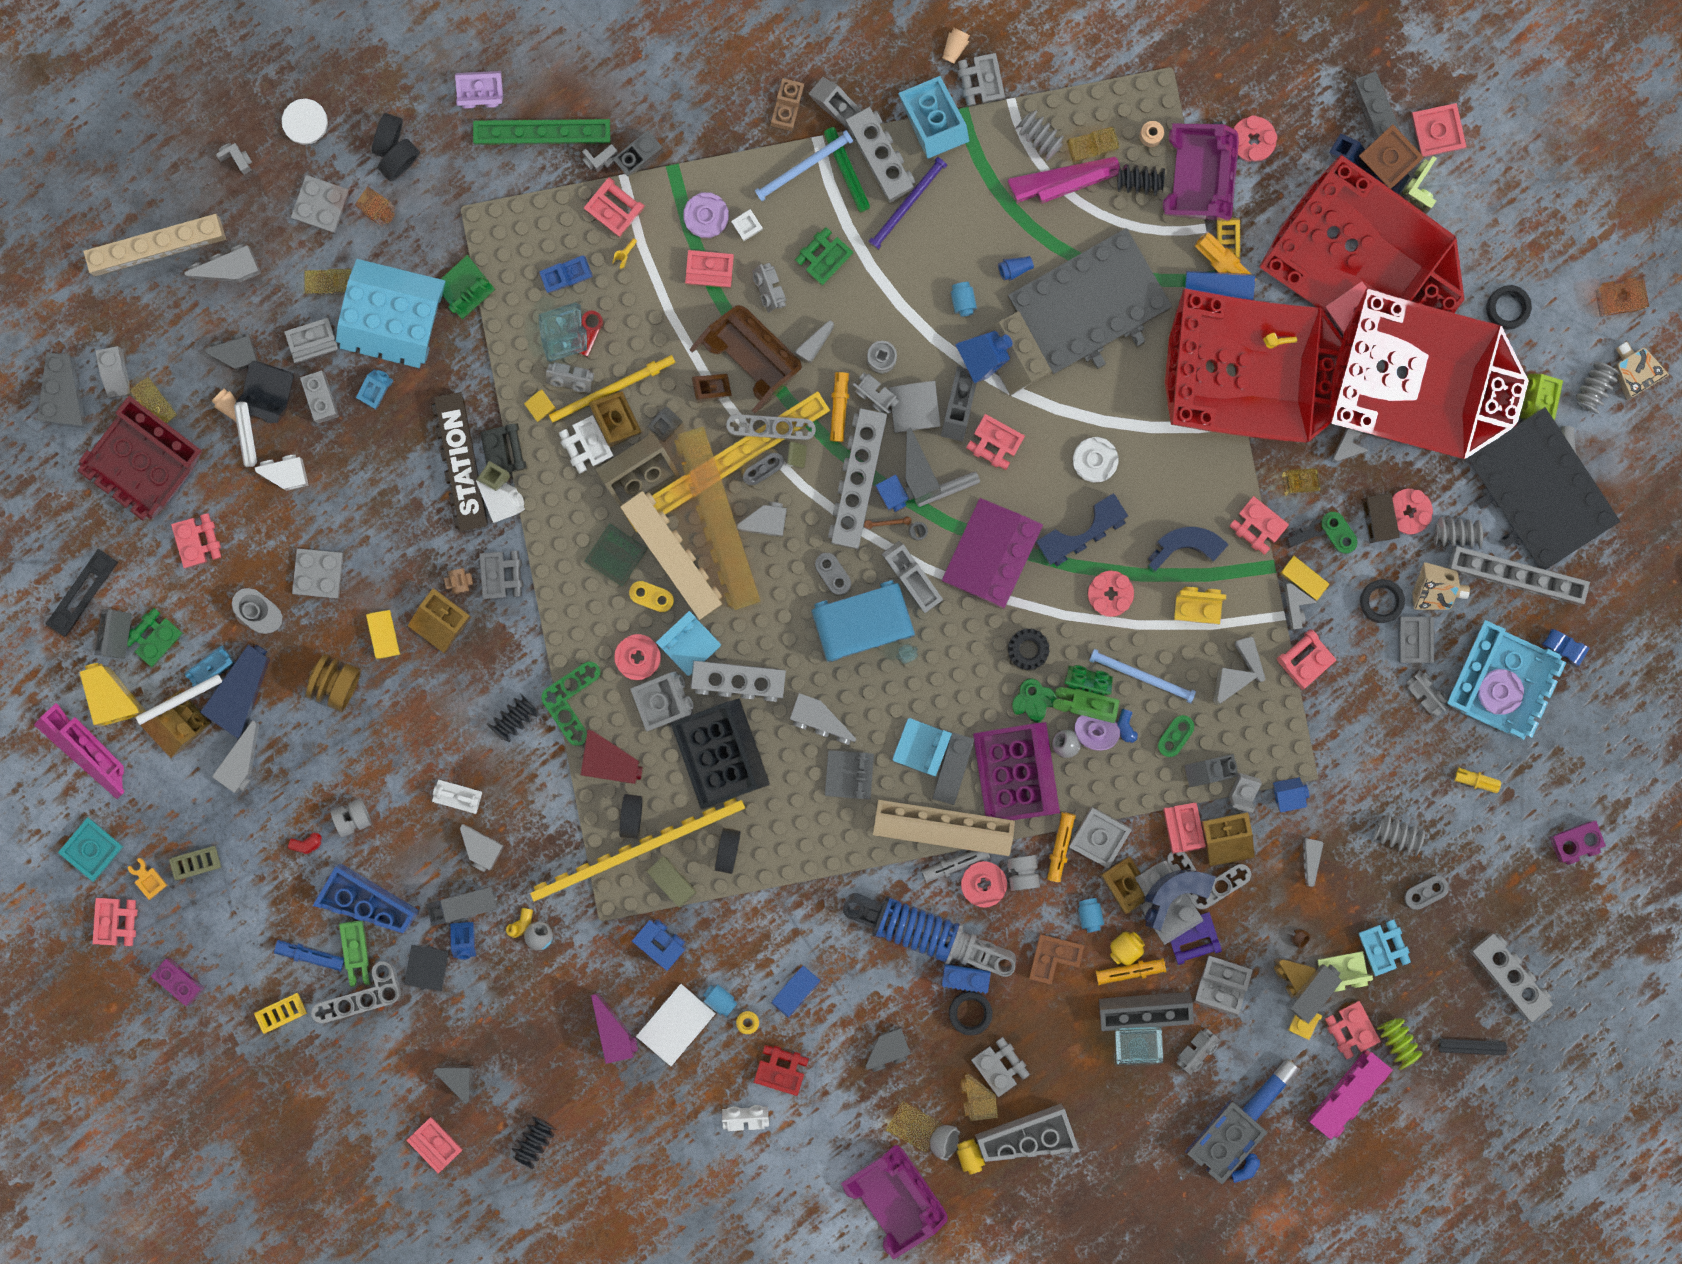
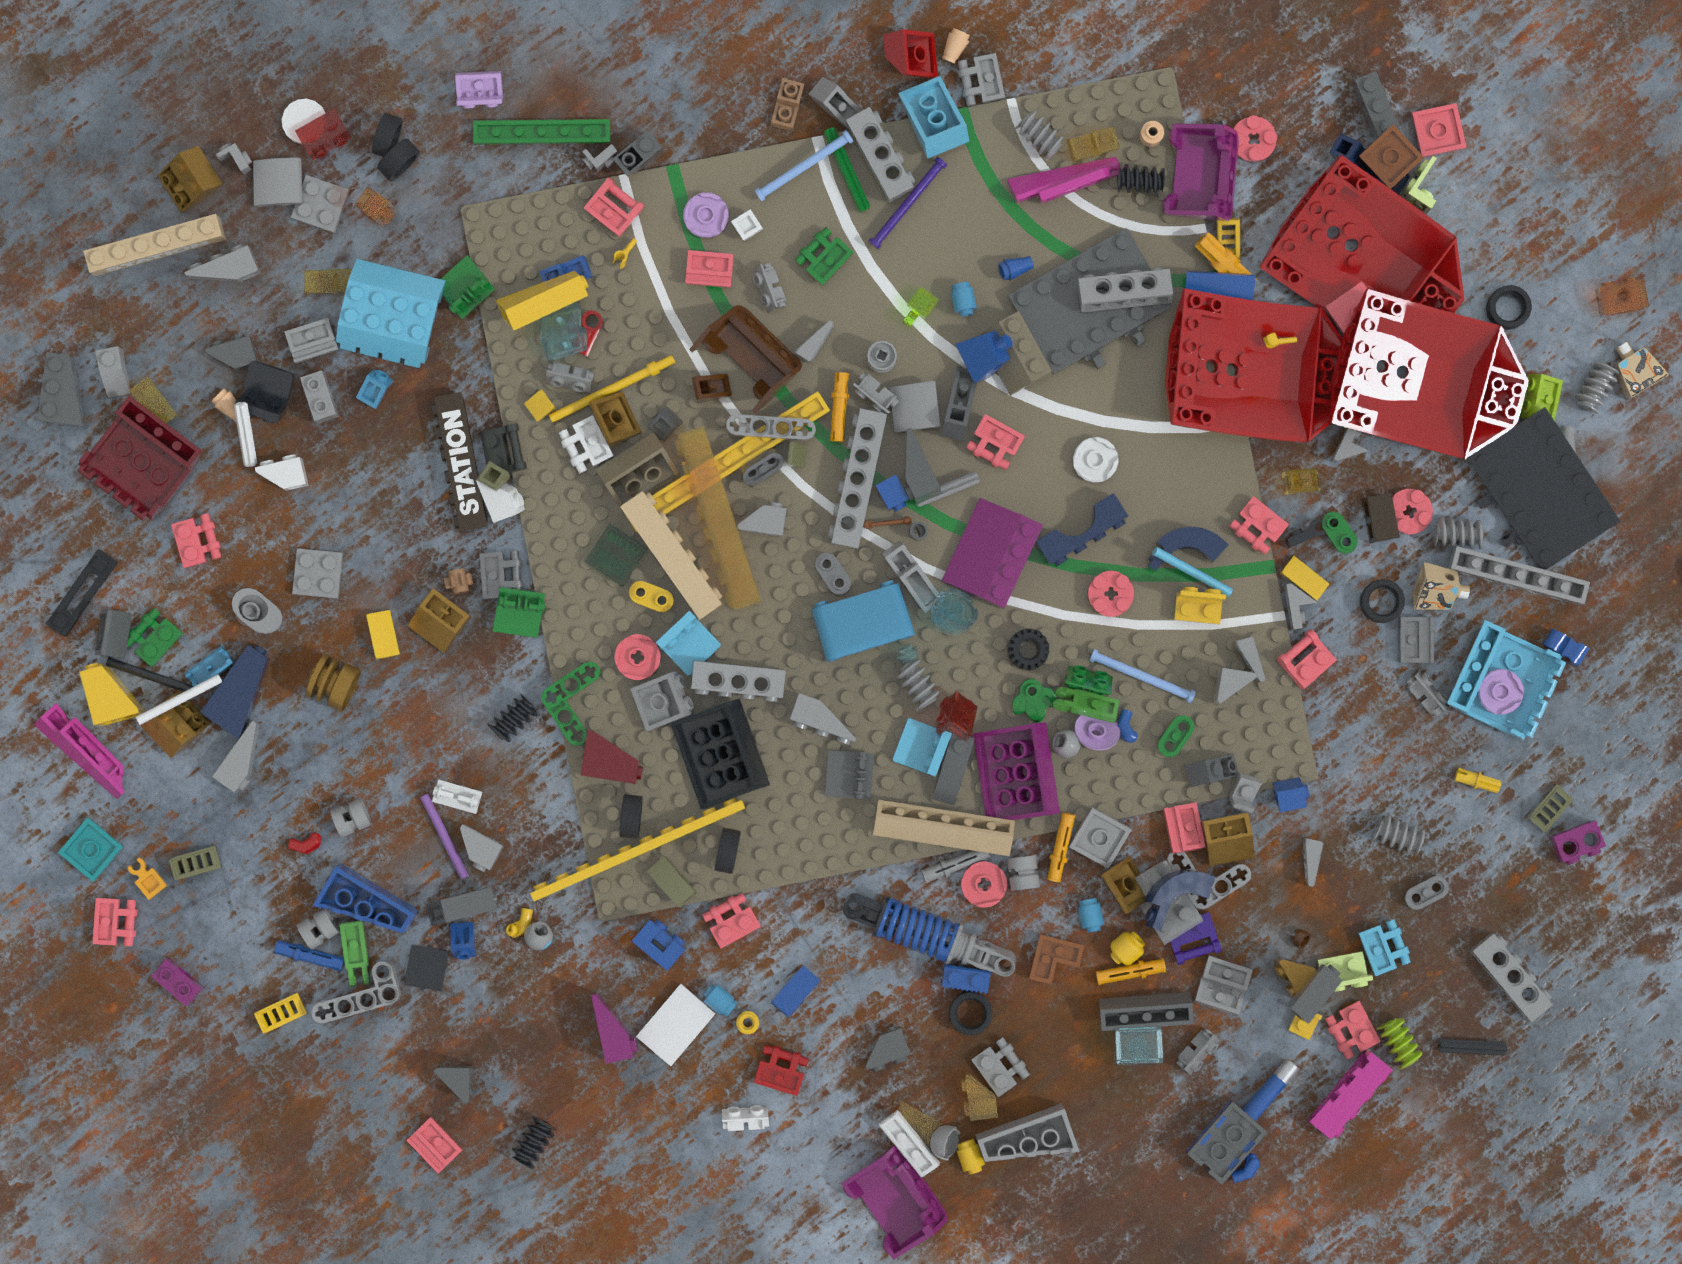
(146, 674): none -> black bar
(189, 178): none -> pearl gold slope
(277, 182): none -> light grey slope
(323, 134): none -> clear red bracket
(325, 925): none -> light grey wheel
(444, 836): none -> medium lavender bar
(518, 612): none -> green hinge
(542, 299): none -> yellow slope
(734, 927): none -> coral plate
(909, 1143): none -> white tile
(912, 52): none -> red slope
(918, 684): none -> light grey piece
(921, 304): none -> clear neon green plate
(953, 612): none -> clear light blue cylinder
(957, 715): none -> clear red bracket
(1115, 298): none -> light grey brick
(1192, 571): none -> medium azure bar
(1532, 816): none -> olive slope

